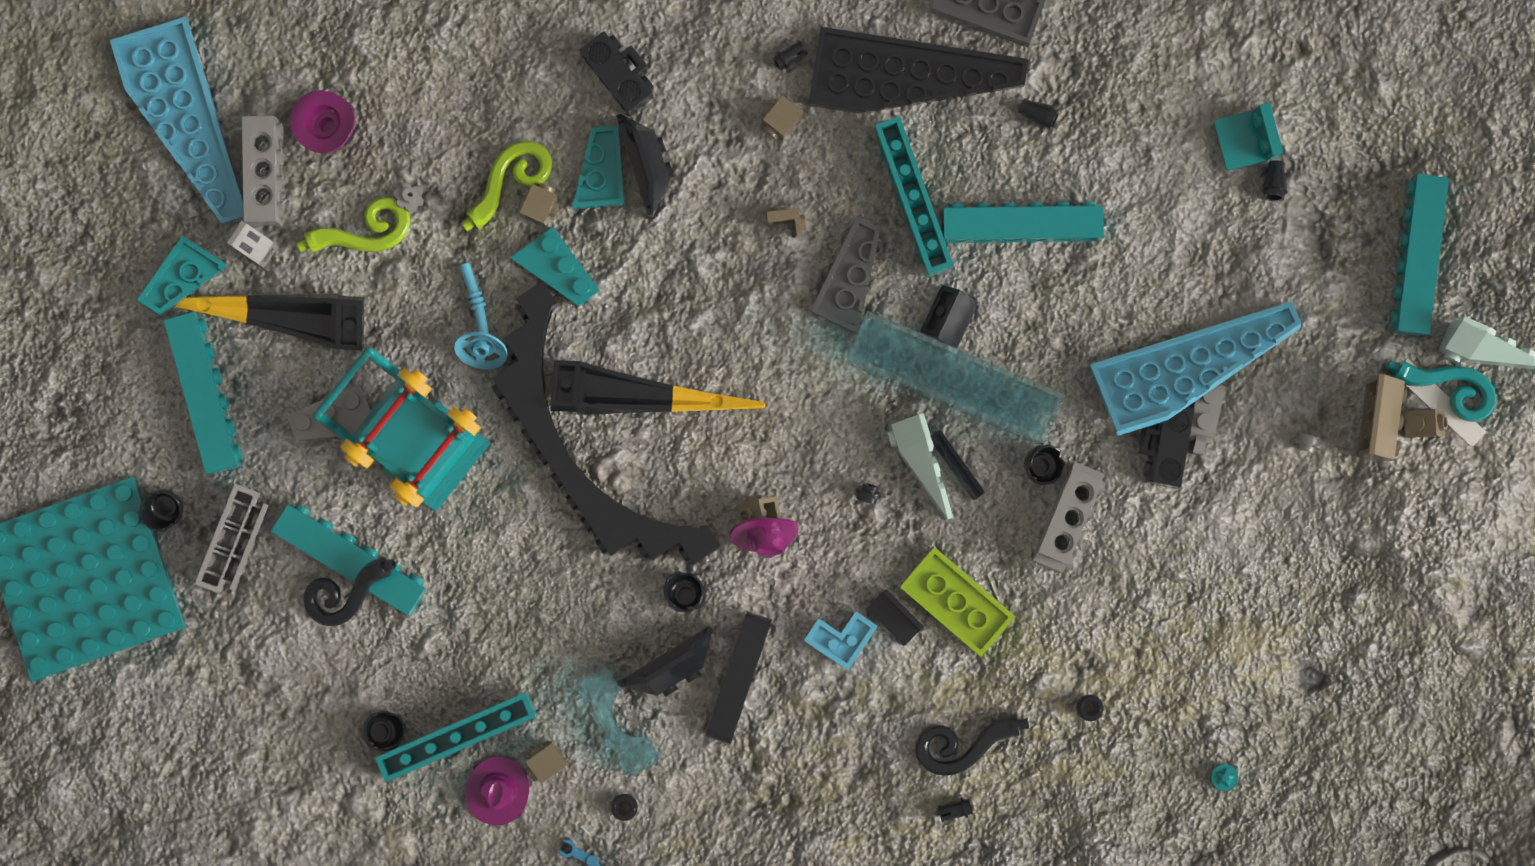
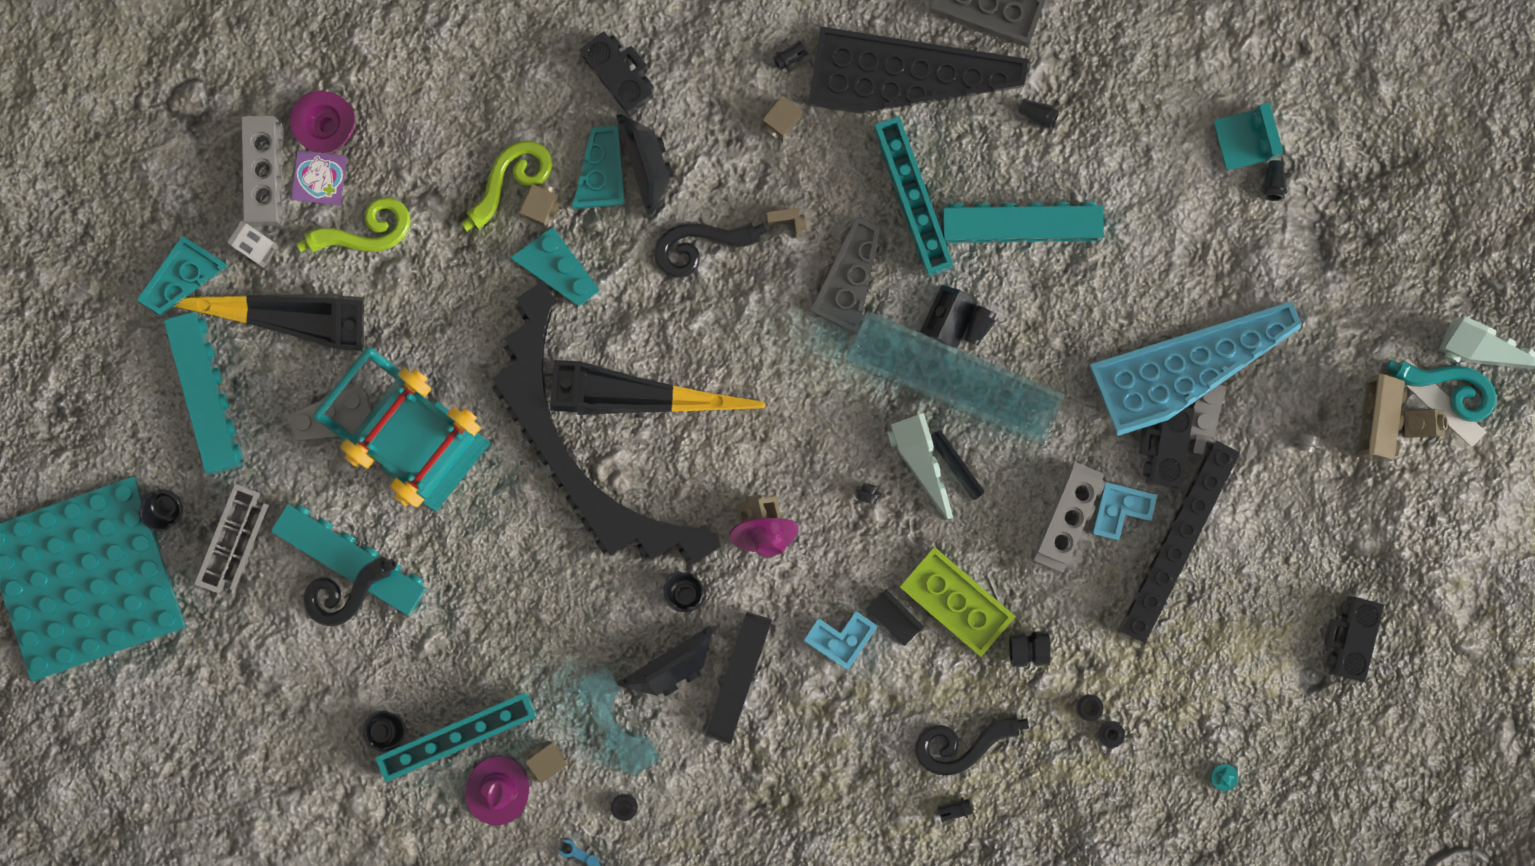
(171, 91): medium azure wing -> none
(319, 178): none -> sticker
(409, 203): light grey plant -> none
(483, 339): medium azure dish -> none
(738, 237): none -> black plant
(980, 324): none -> black cone
(1029, 649): none -> black wheel
(1044, 464): black hair -> none
(1103, 730): none -> black plate
(1115, 504): none -> medium azure plate
(1178, 542): none -> black brick
(1359, 633): none -> black piece
(1419, 255): teal brick -> none

